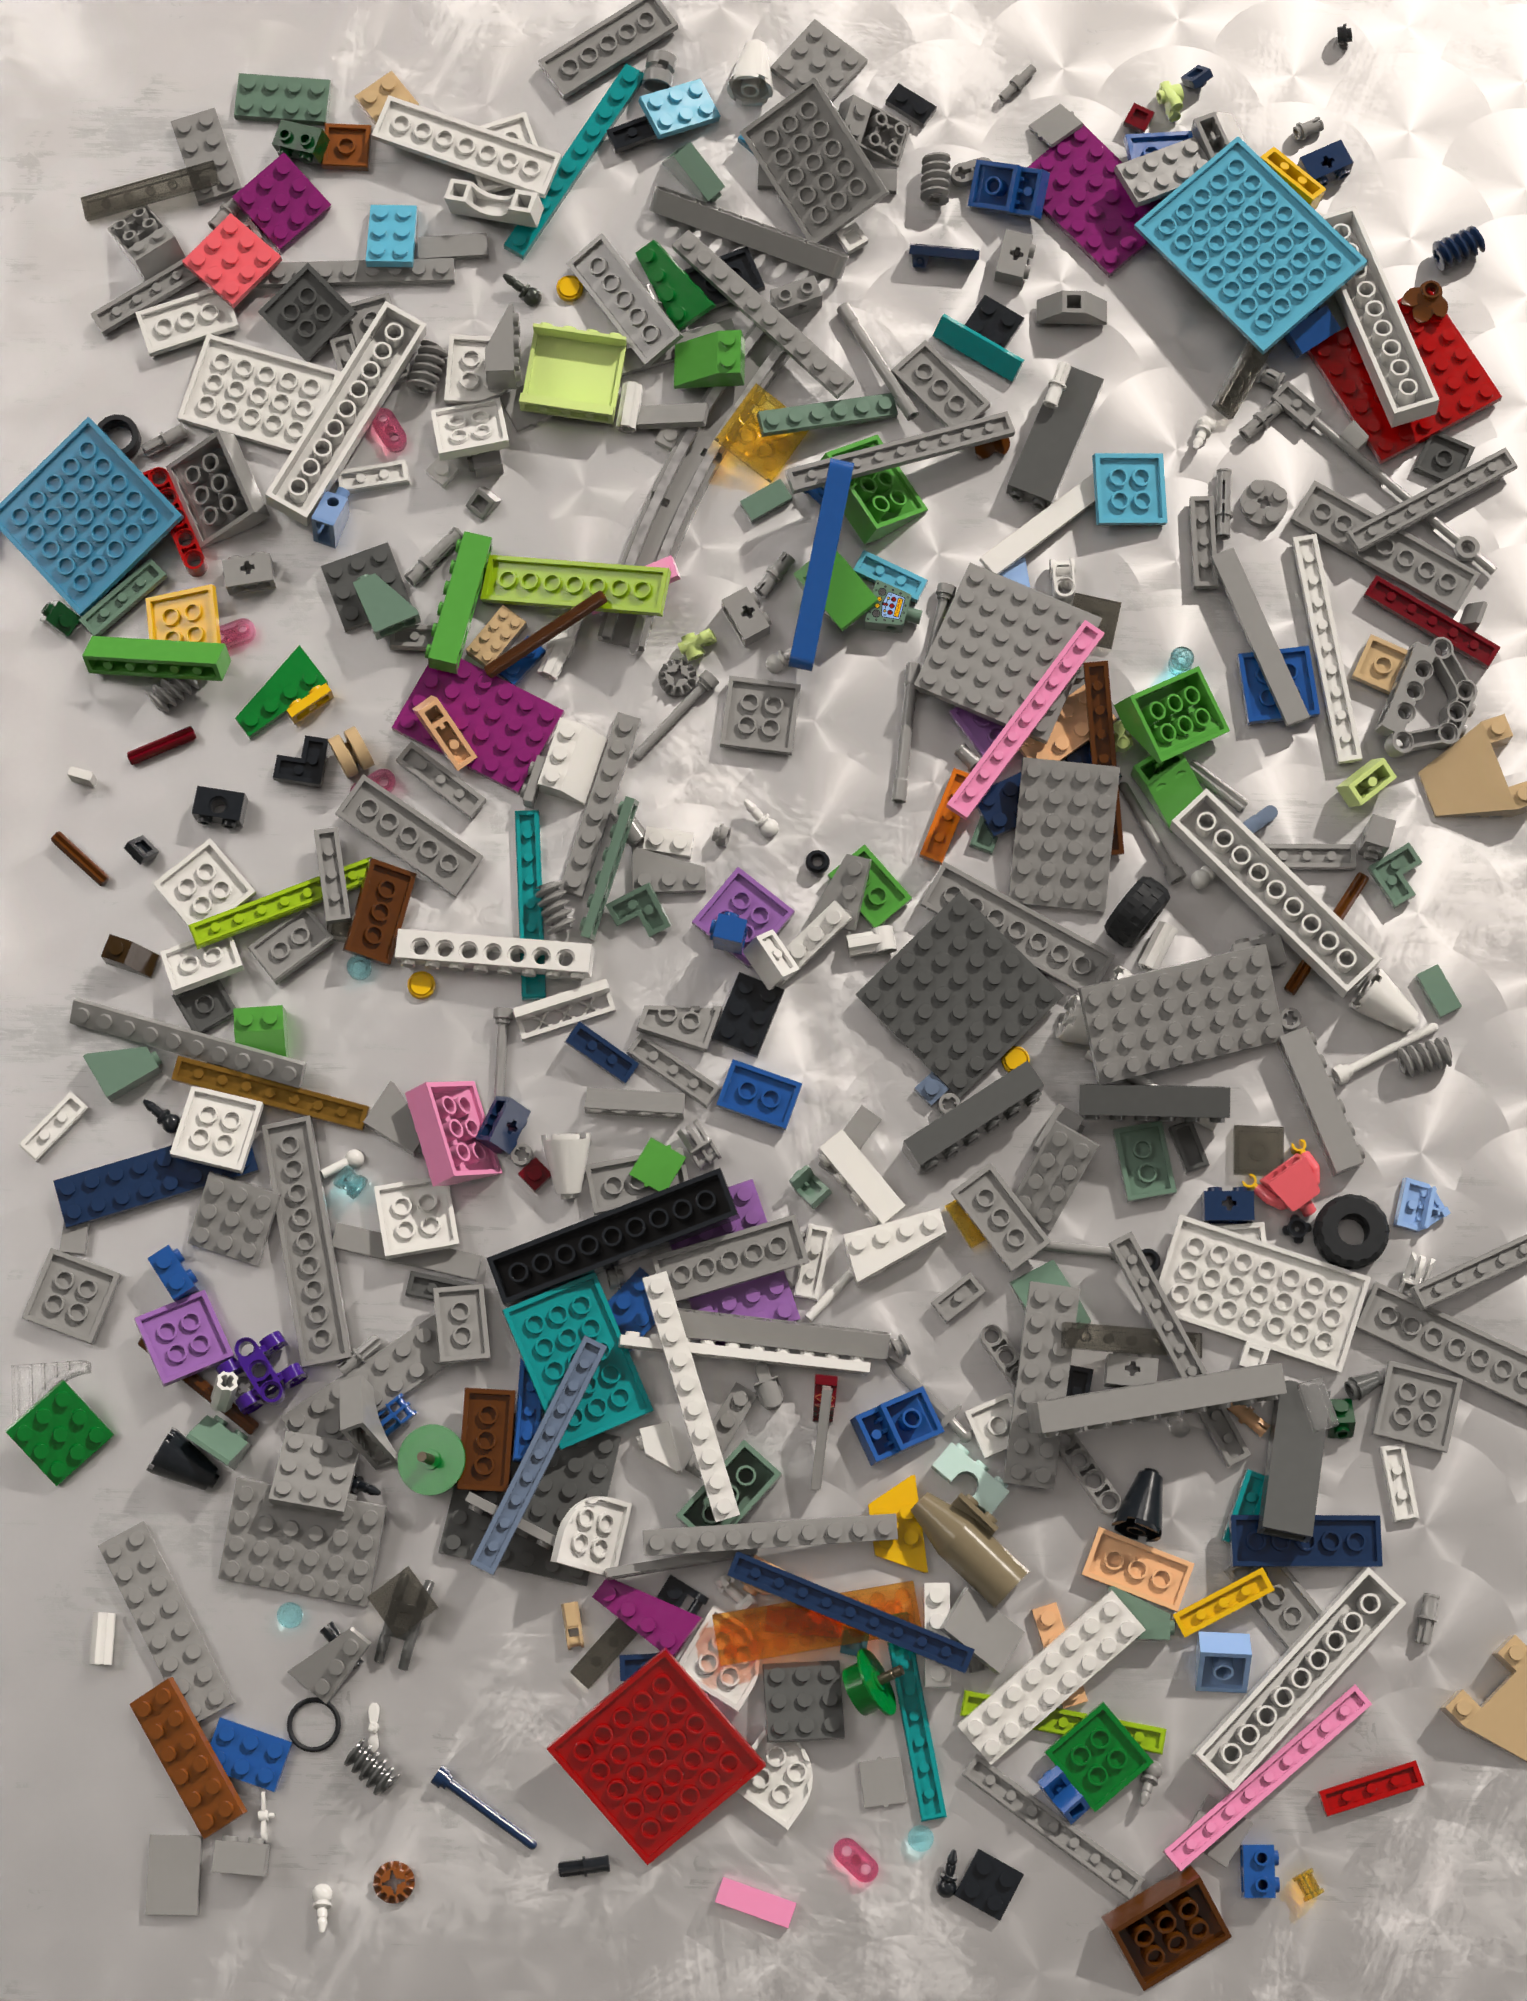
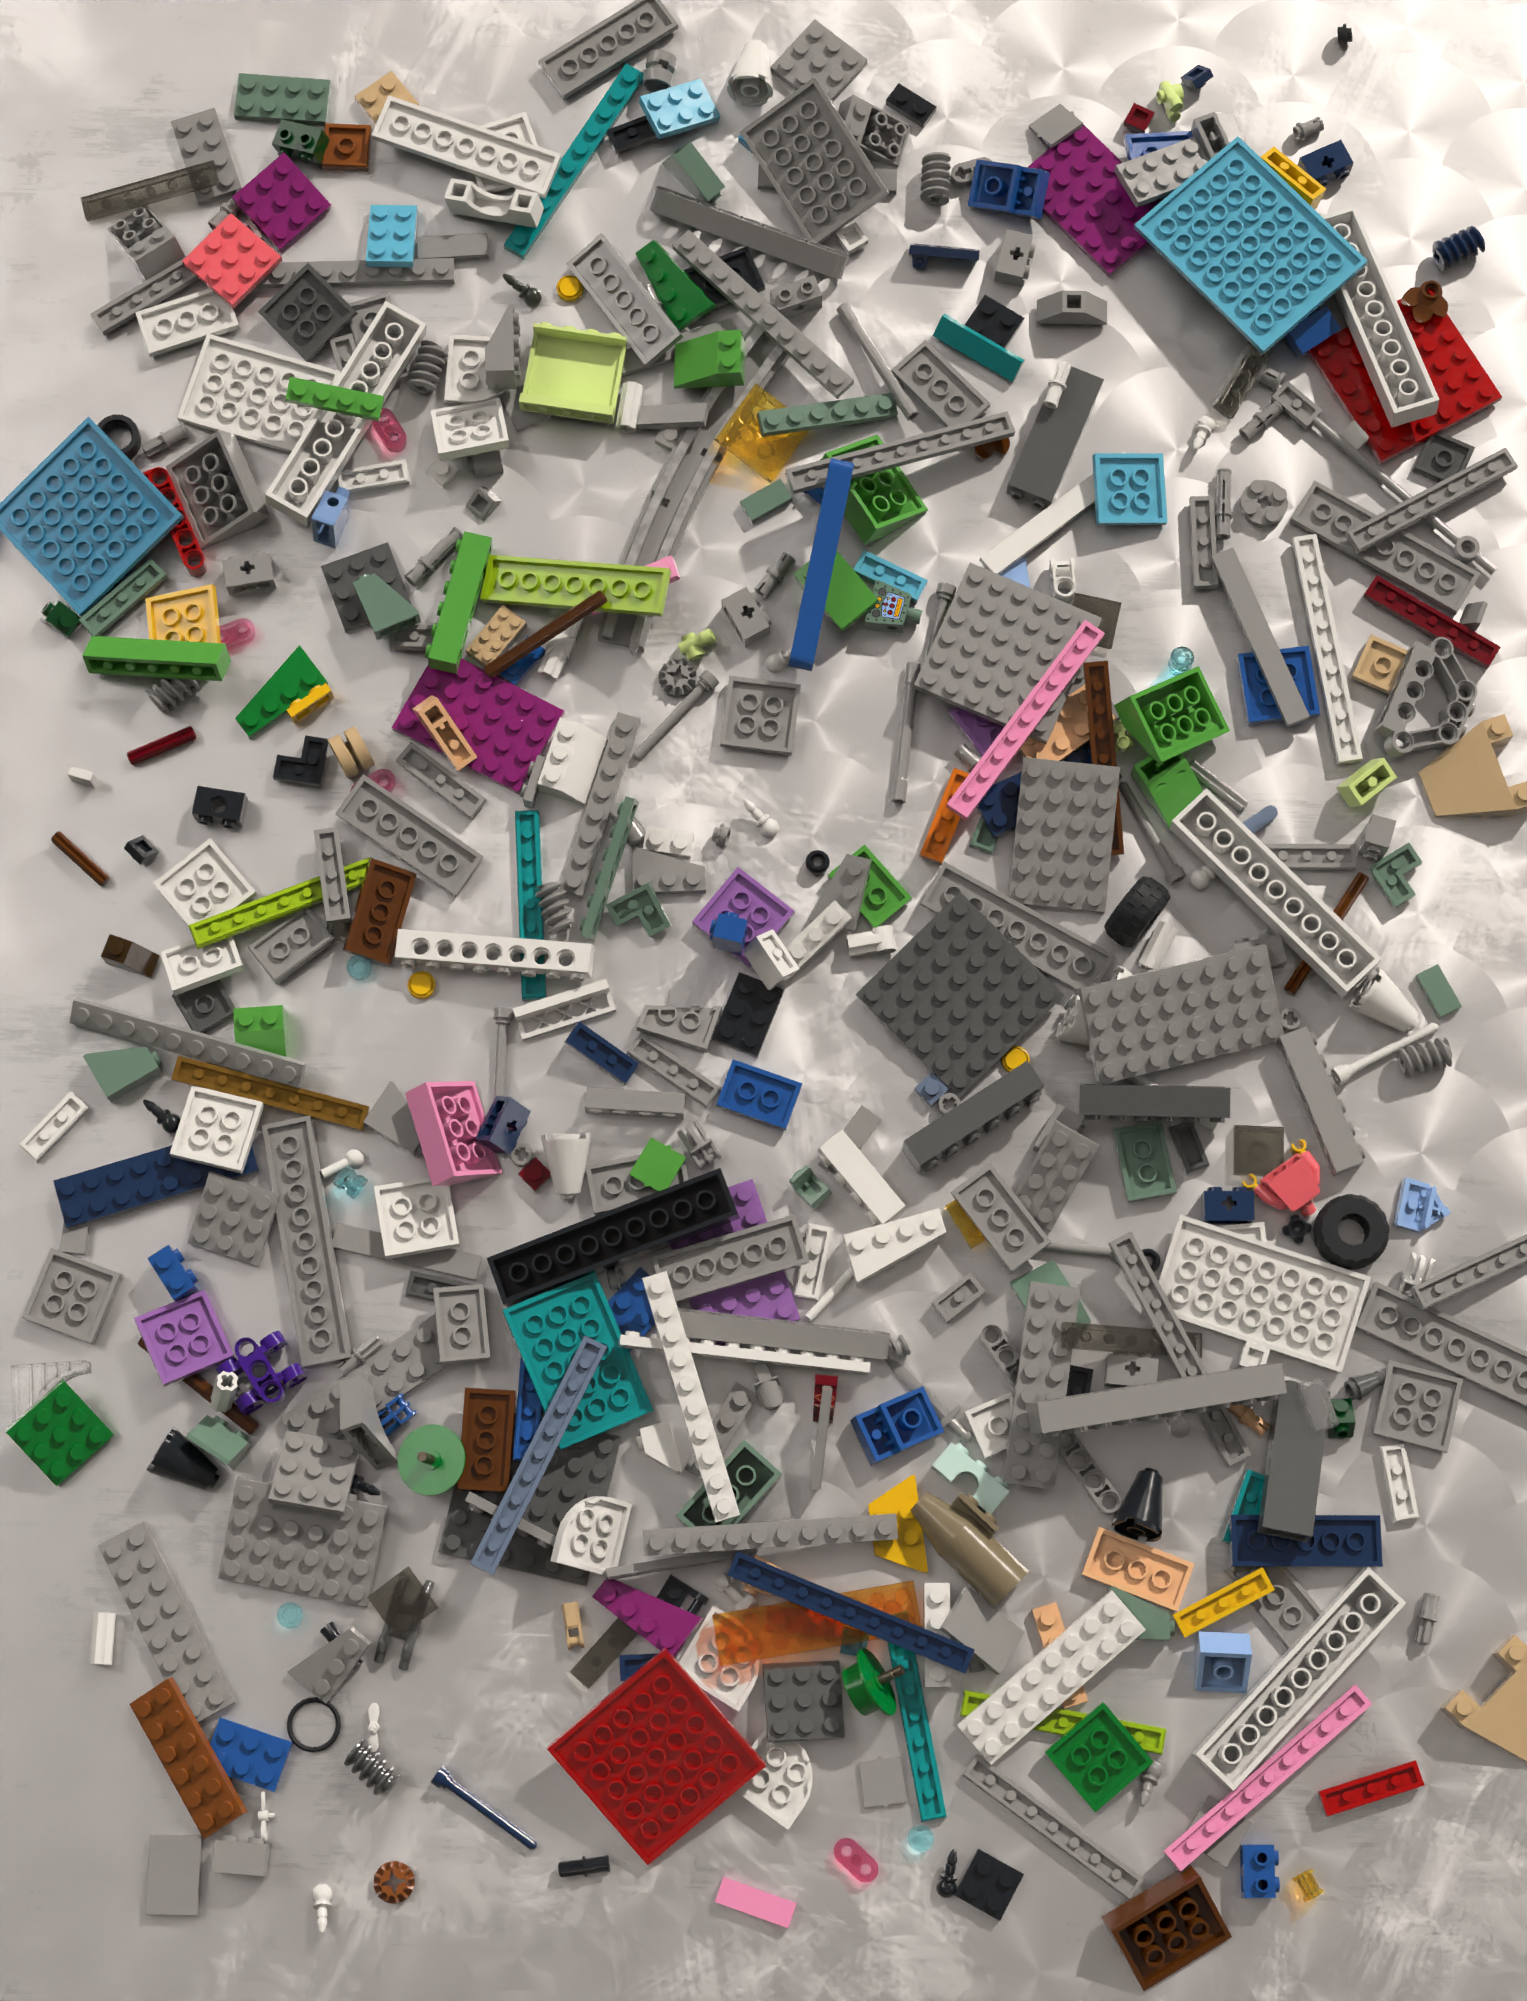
(334, 399): none -> bright green plate
(1017, 83): light grey bar -> none
(1063, 1794): blue brick -> none

